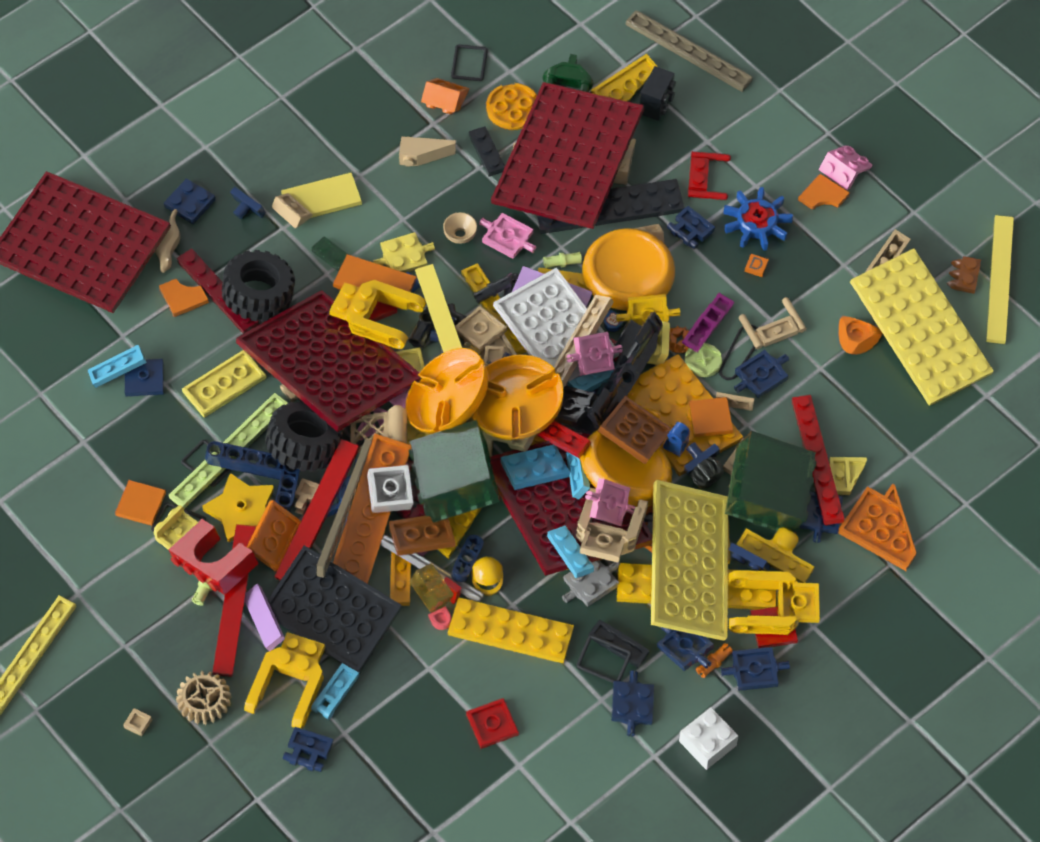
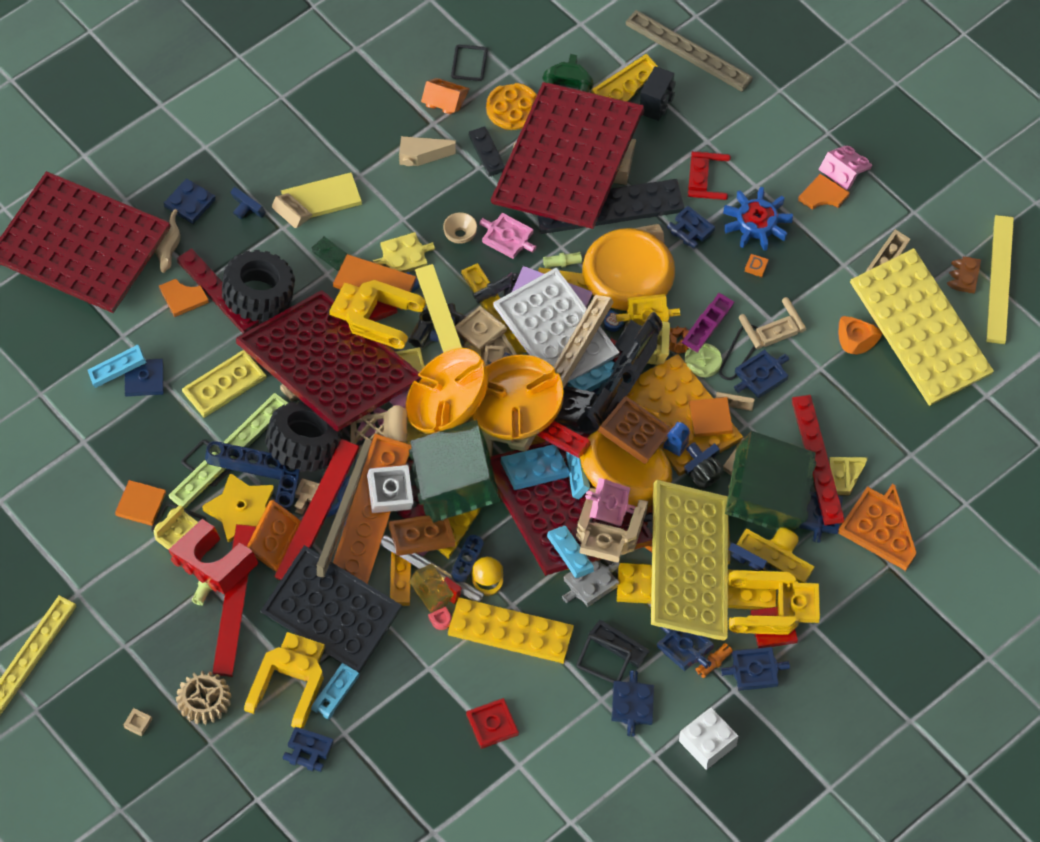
(263, 617): lavender tile -> none
(594, 353): bright pink plate -> none

